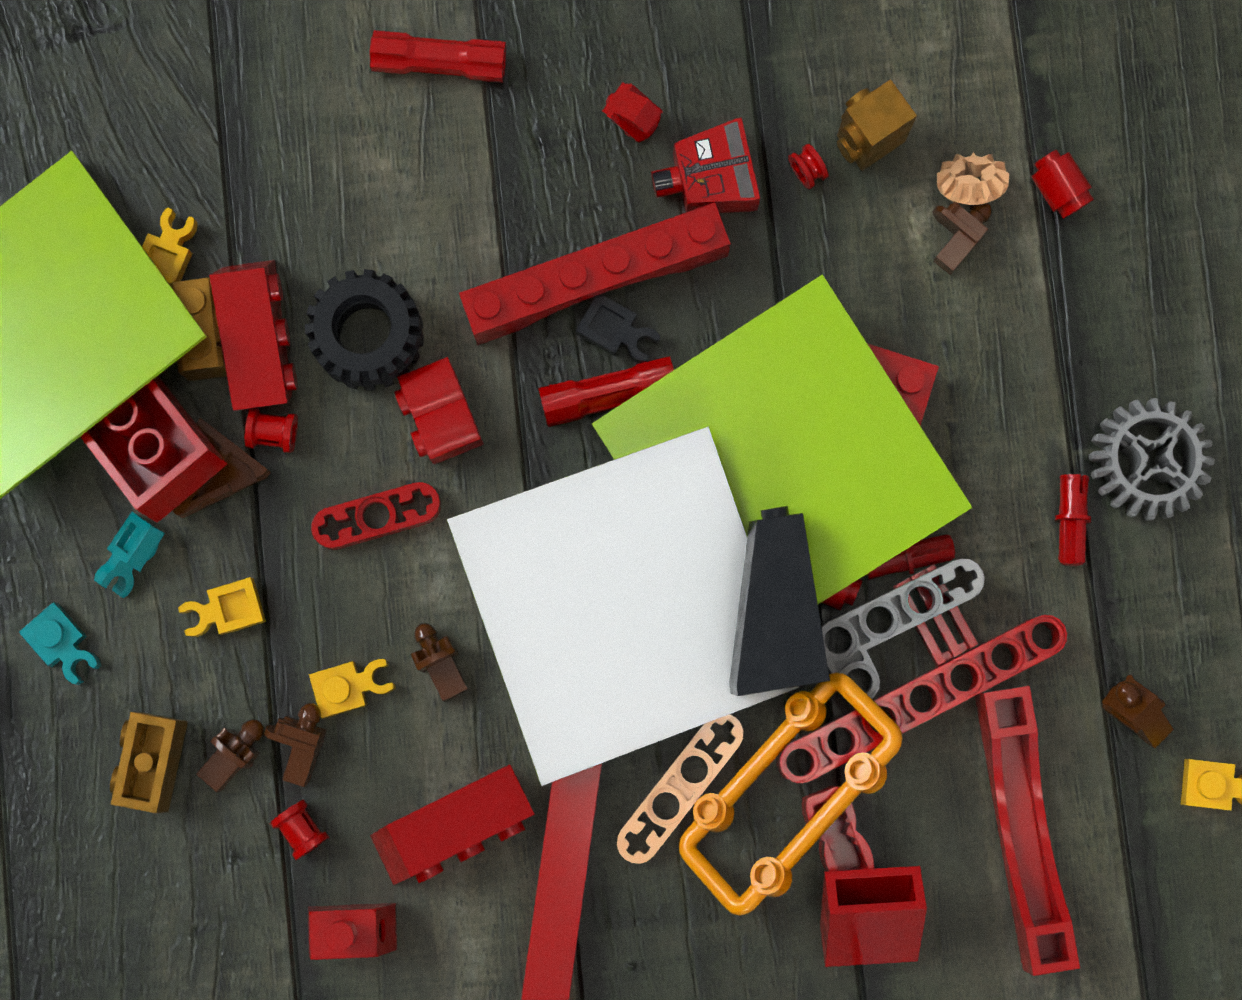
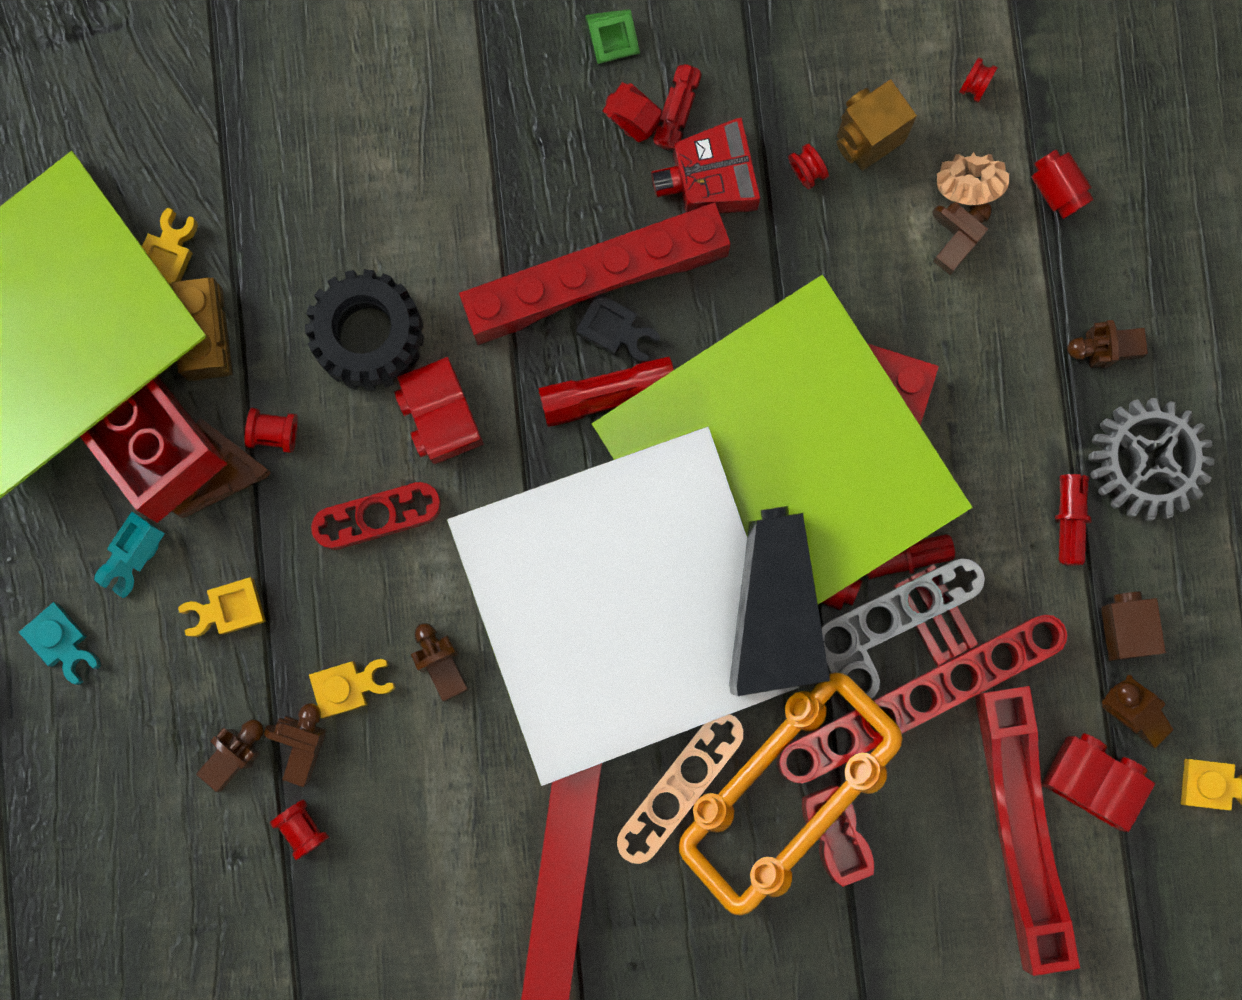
(147, 762): pearl gold brick -> none
(253, 334): red wedge -> none
(351, 931): red torso -> none
(404, 54): red axle -> none
(453, 826): red wedge -> none
(612, 35): none -> bright green slope
(677, 106): none -> red axle
(872, 916): red brick -> none
(978, 79): none -> red bush
(1098, 782): none -> red brick
(1108, 345): none -> reddish brown piece
(1132, 627): none -> reddish brown brick

